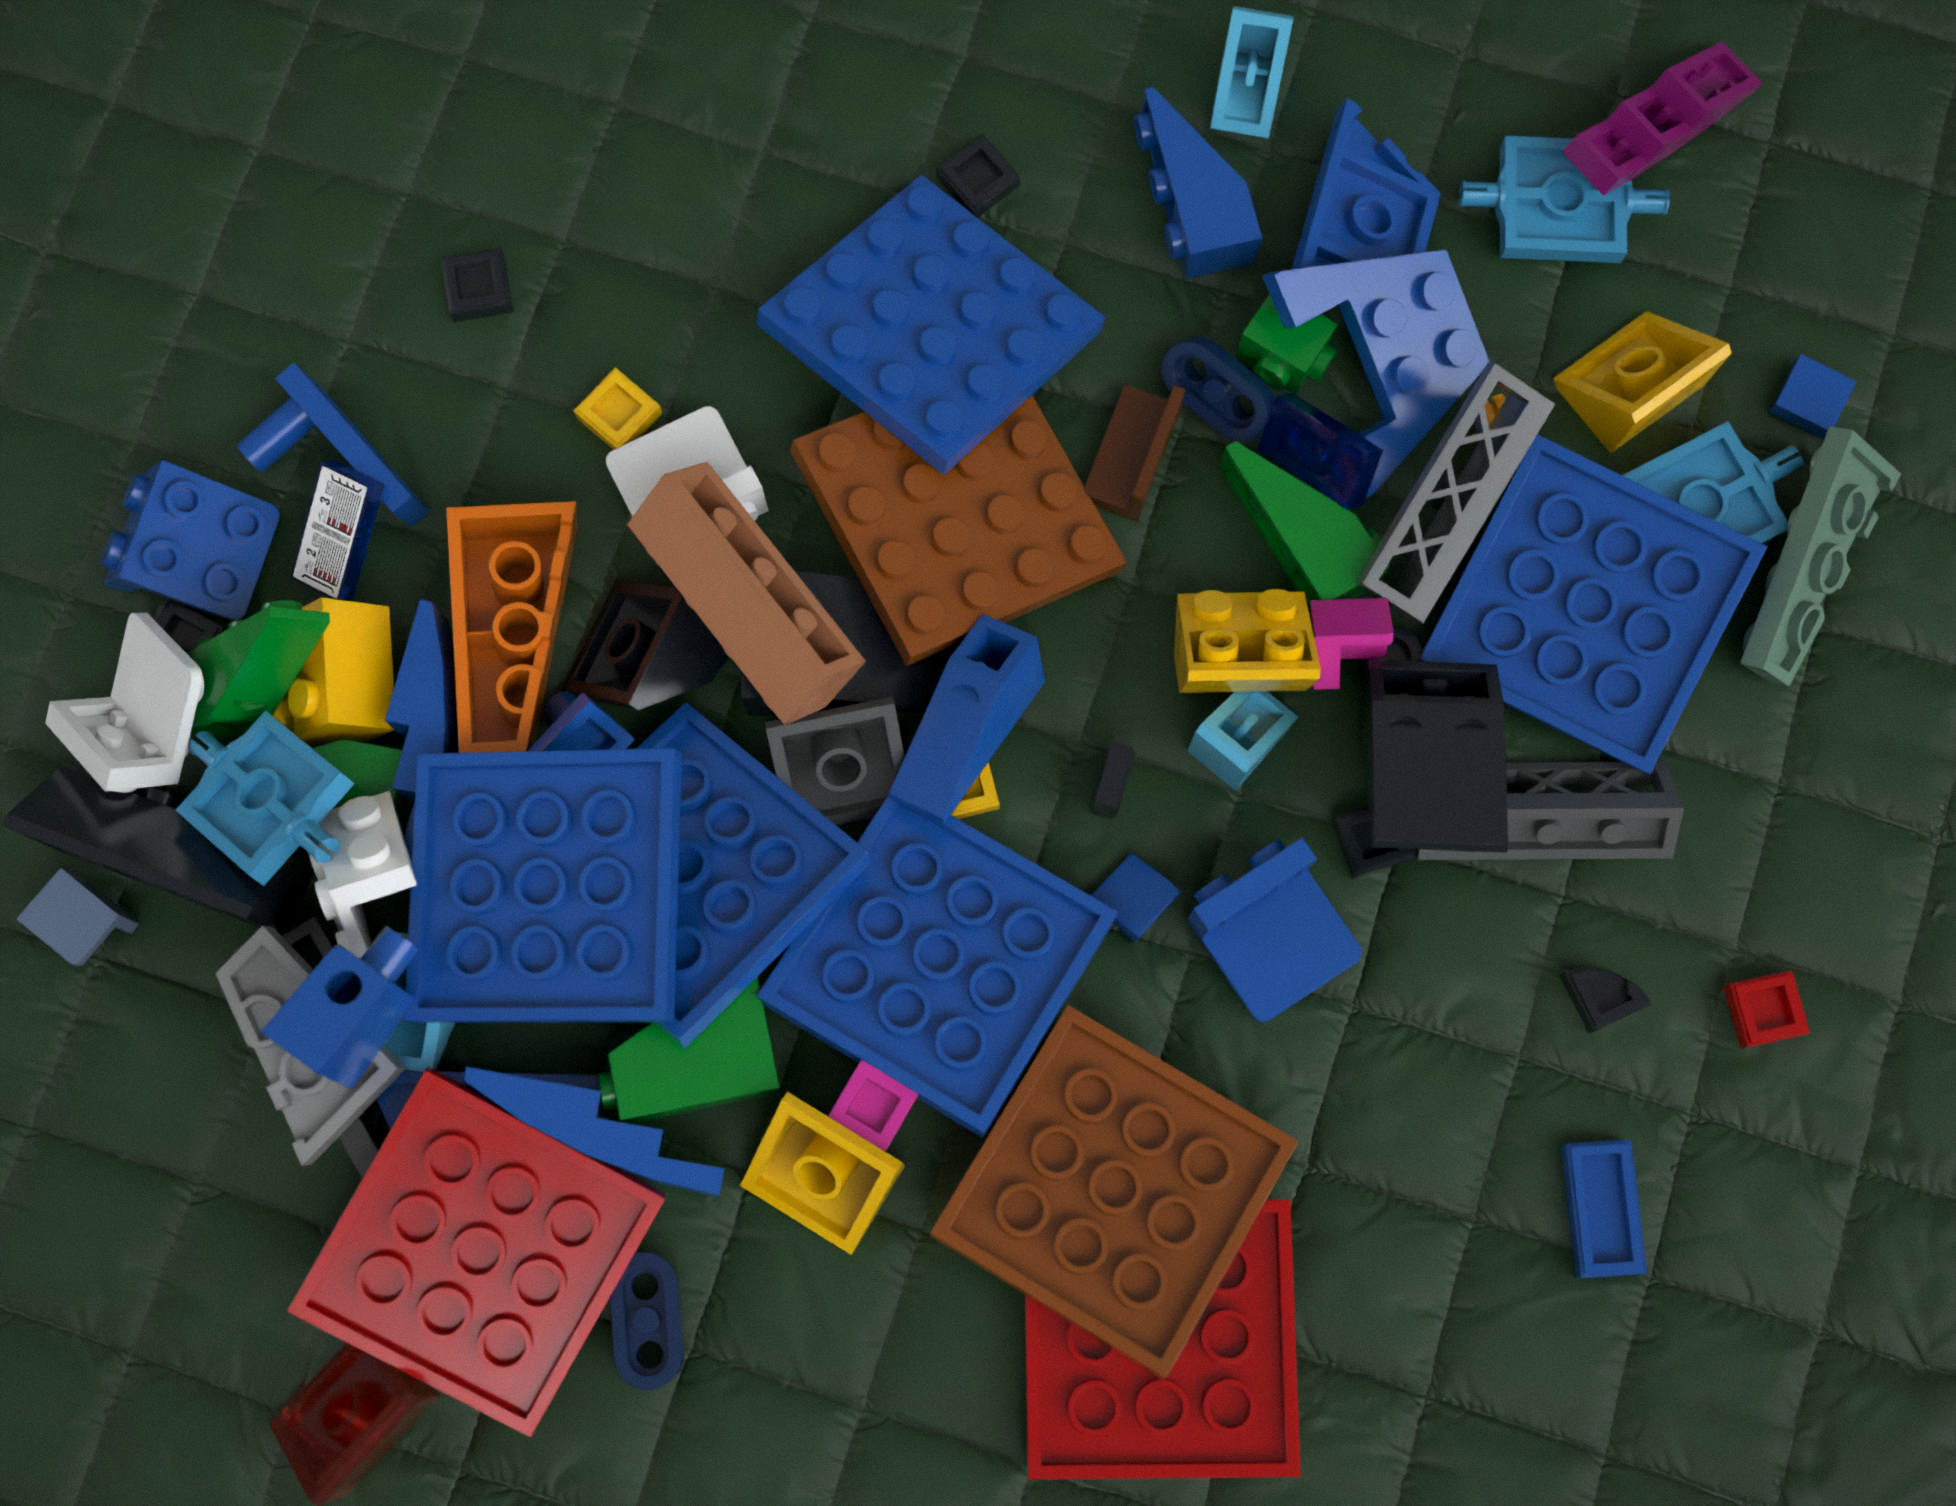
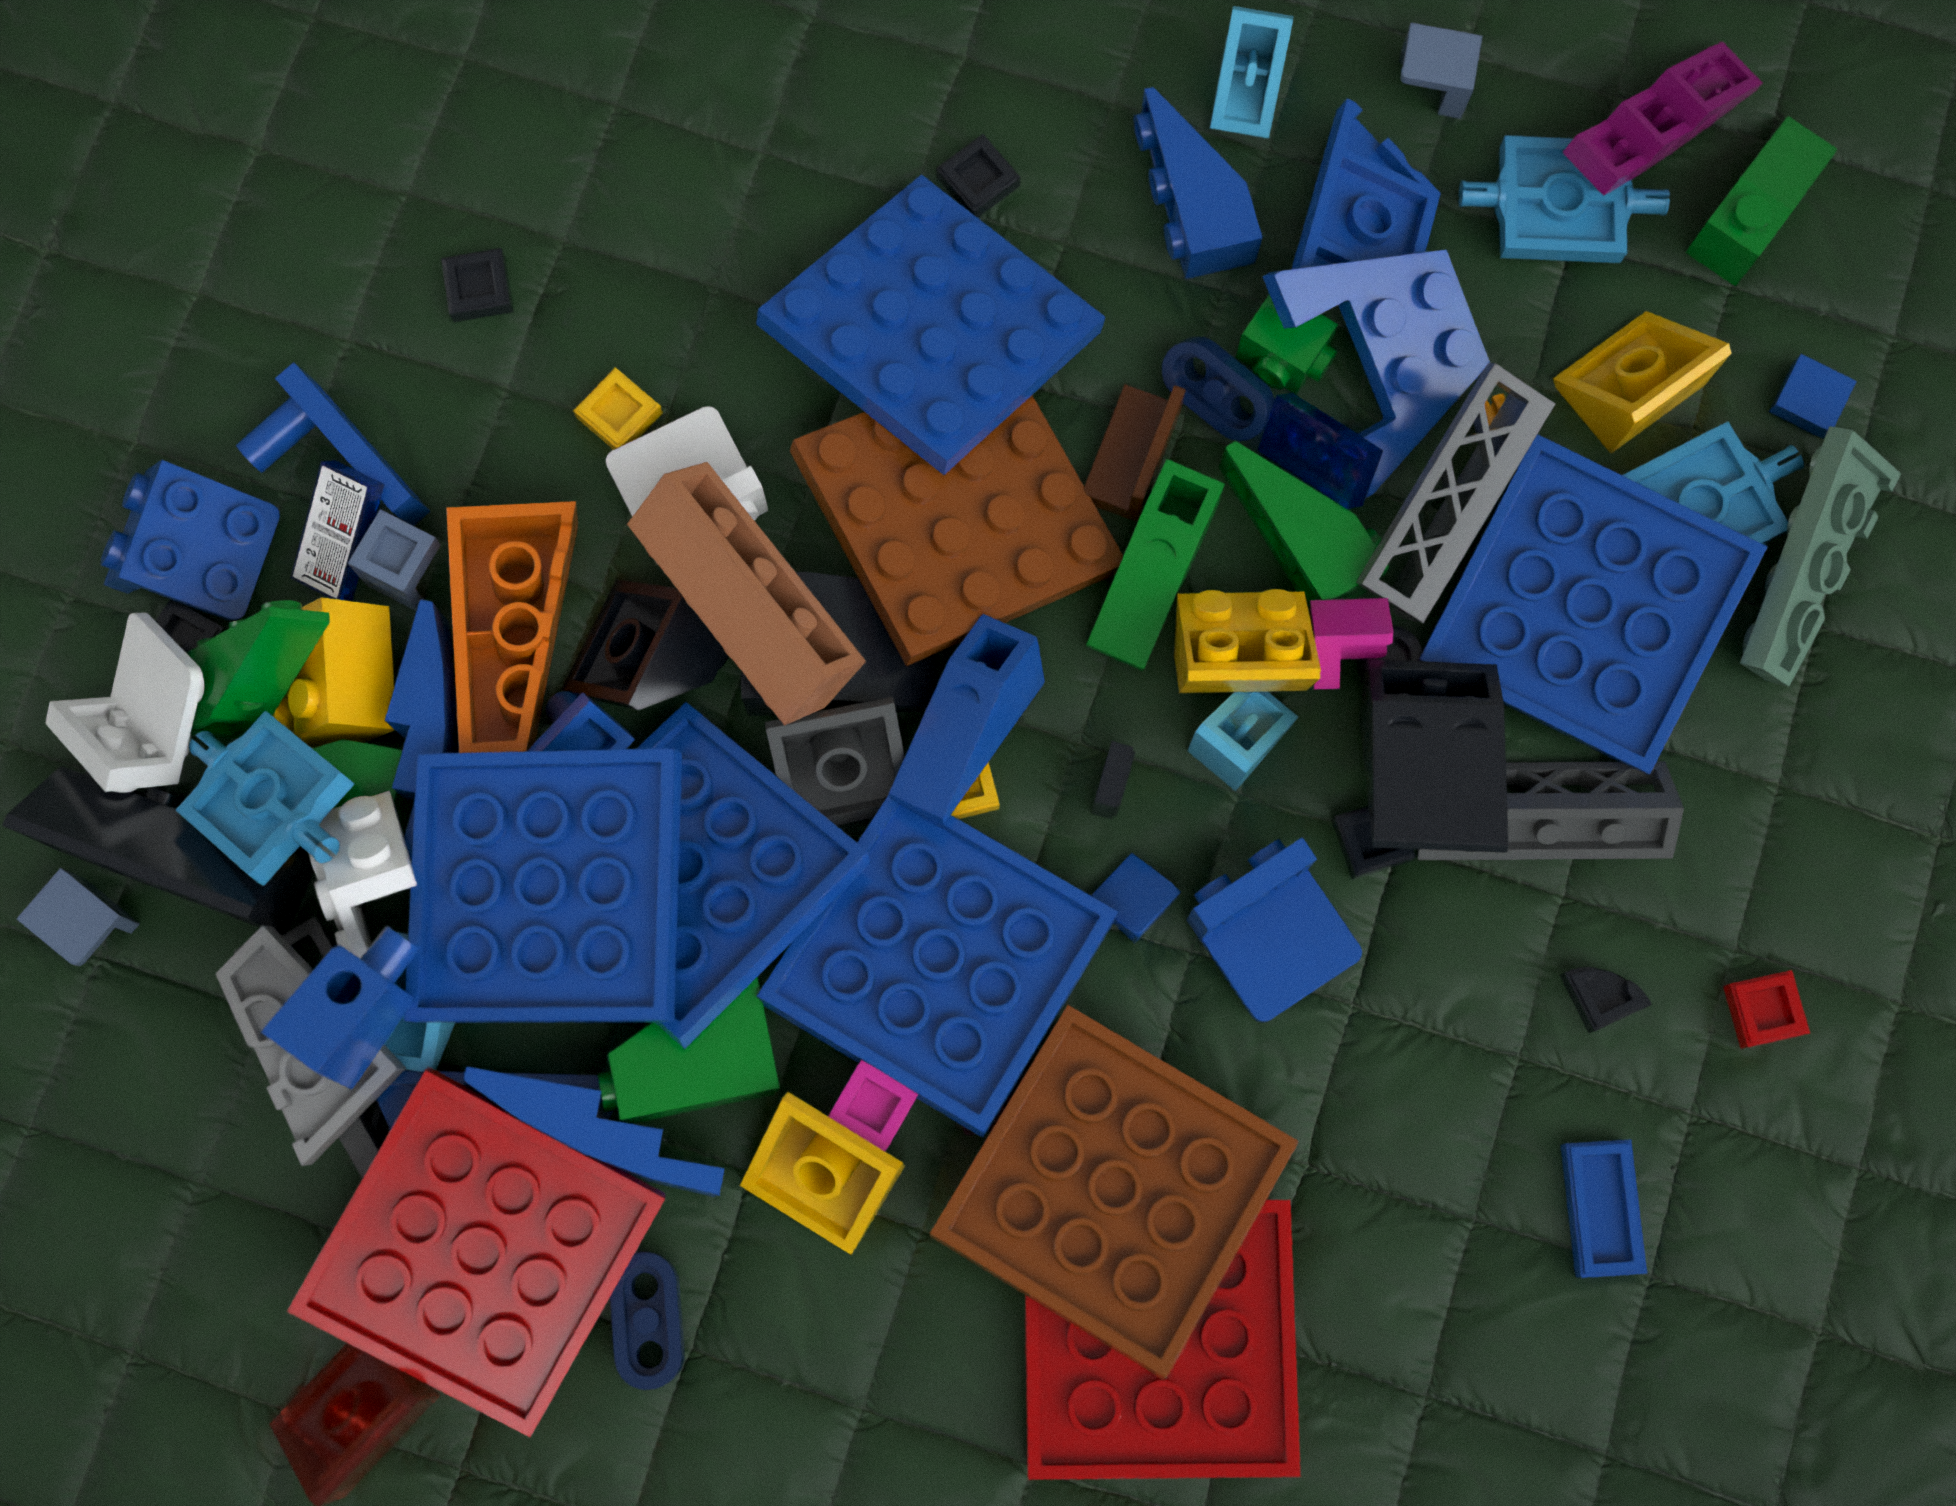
(394, 558): none -> sand blue panel
(1155, 564): none -> green slope
(1441, 62): none -> sand blue panel
(1761, 201): none -> green slope

